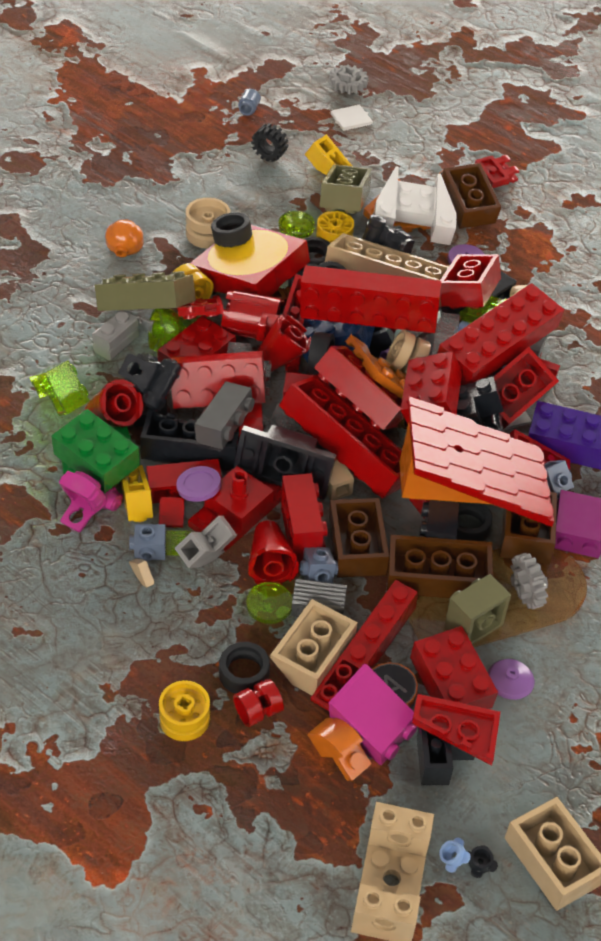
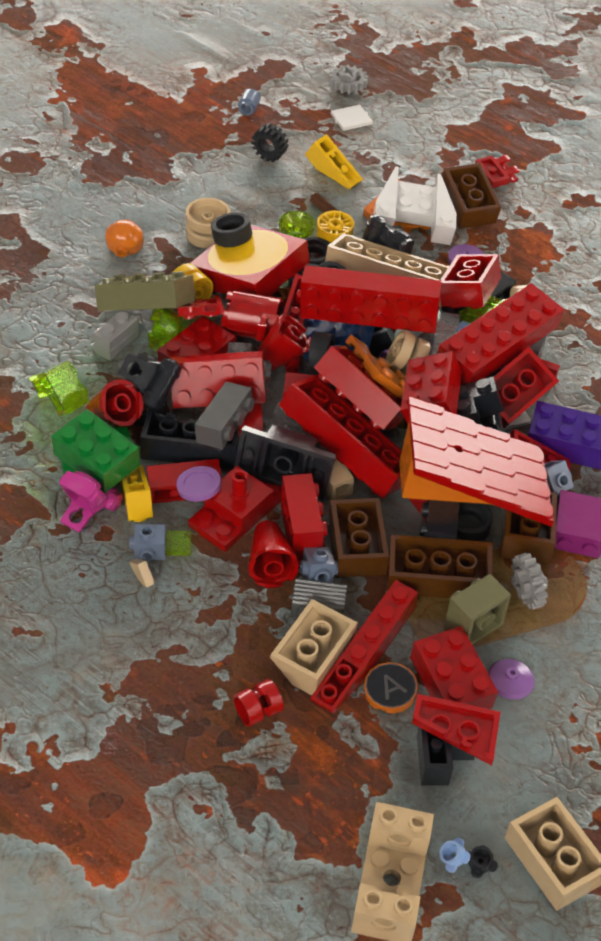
(172, 511): red slope -> none
(184, 710): yellow wheel -> none
(206, 546): light grey brick -> none
(243, 650): black tyre -> none
(269, 603): clear neon green piece -> none
(342, 743): orange brick -> none
(345, 188): olive brick -> none
(374, 713): dark pink slope -> none

